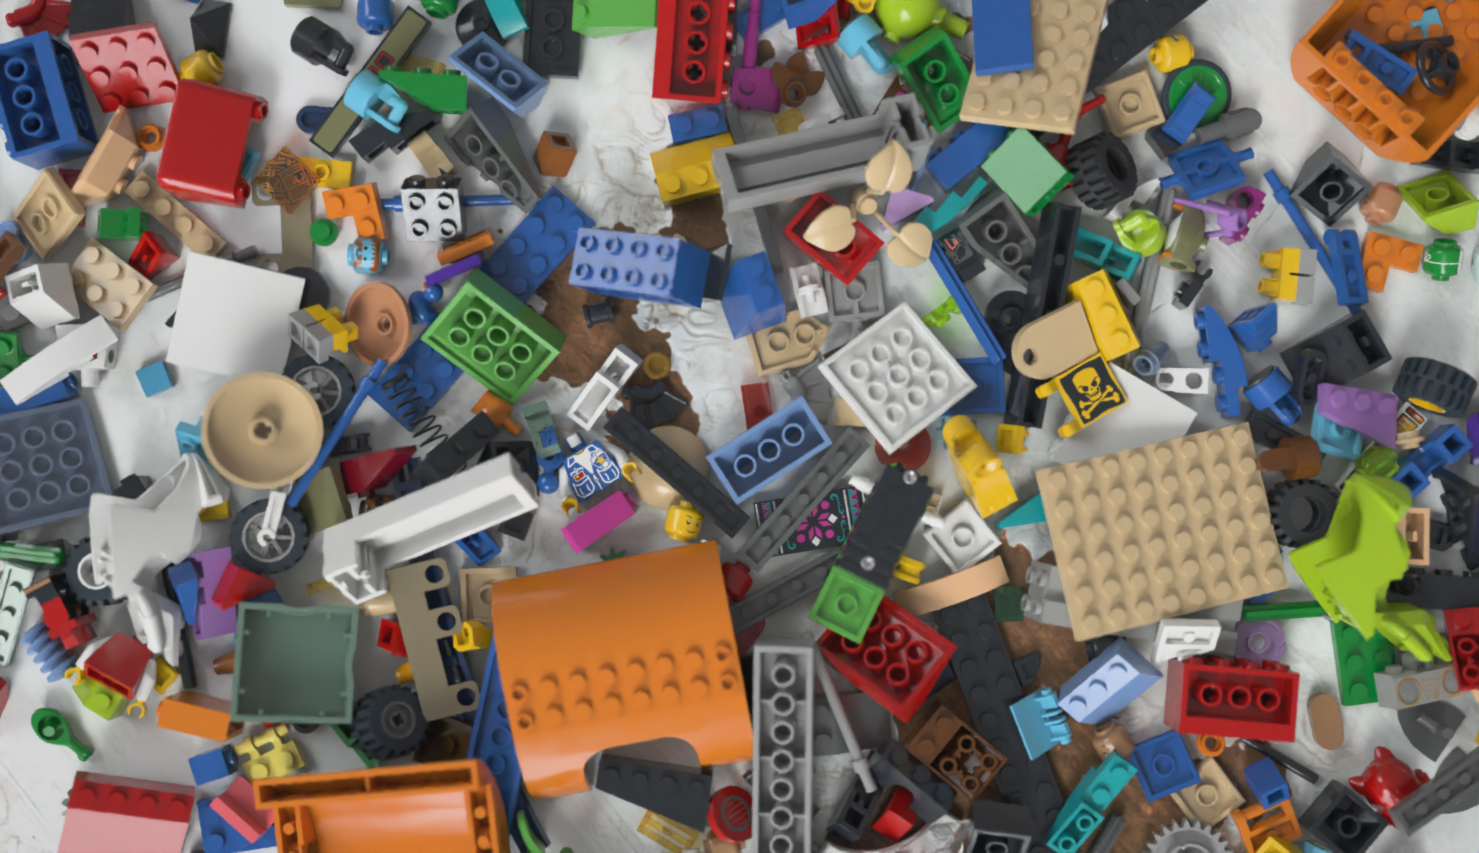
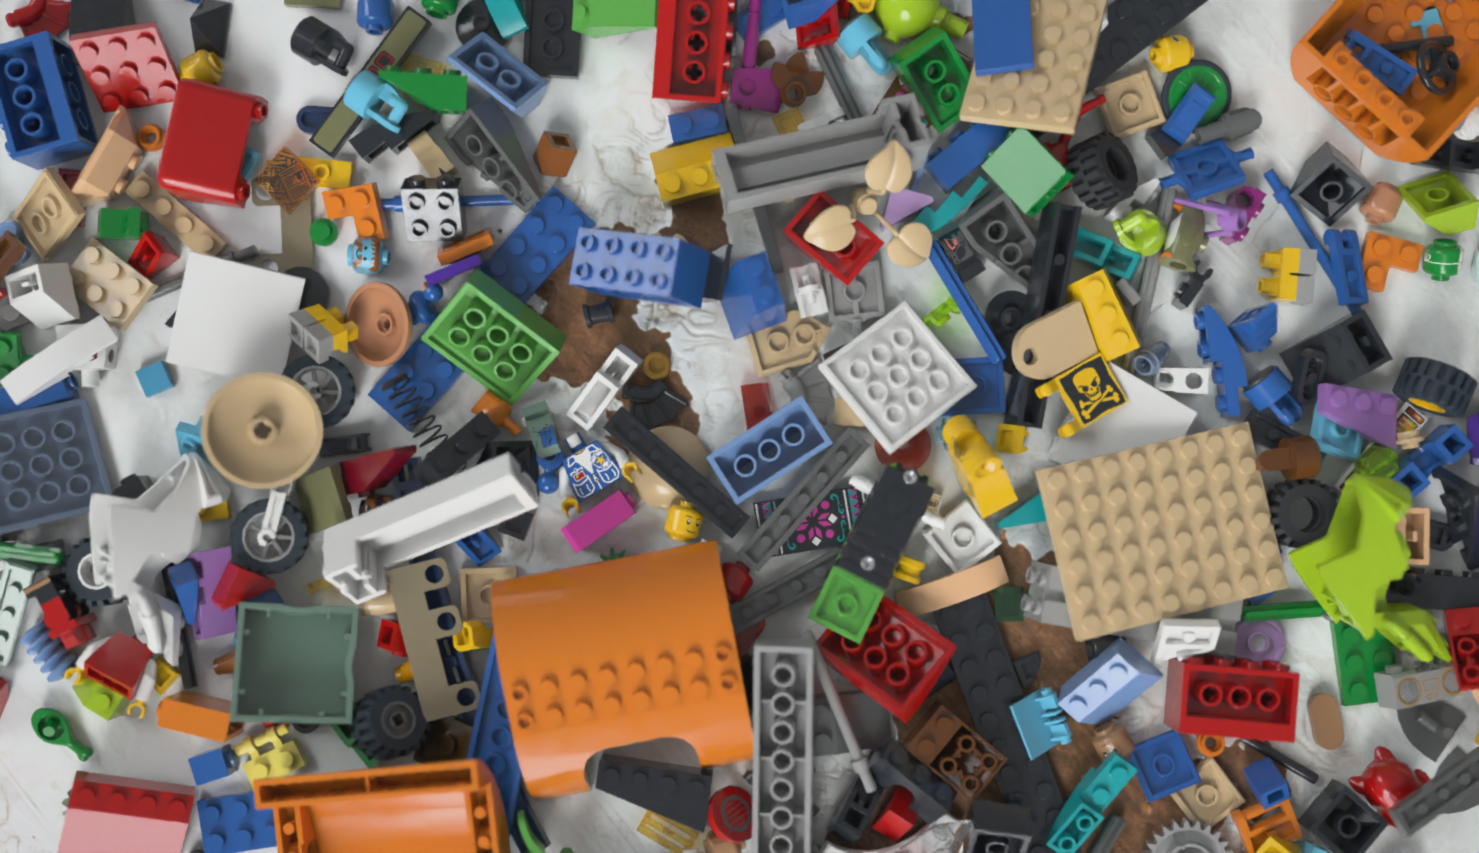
(239, 810): coral panel -> none
(366, 385): blue bar -> none

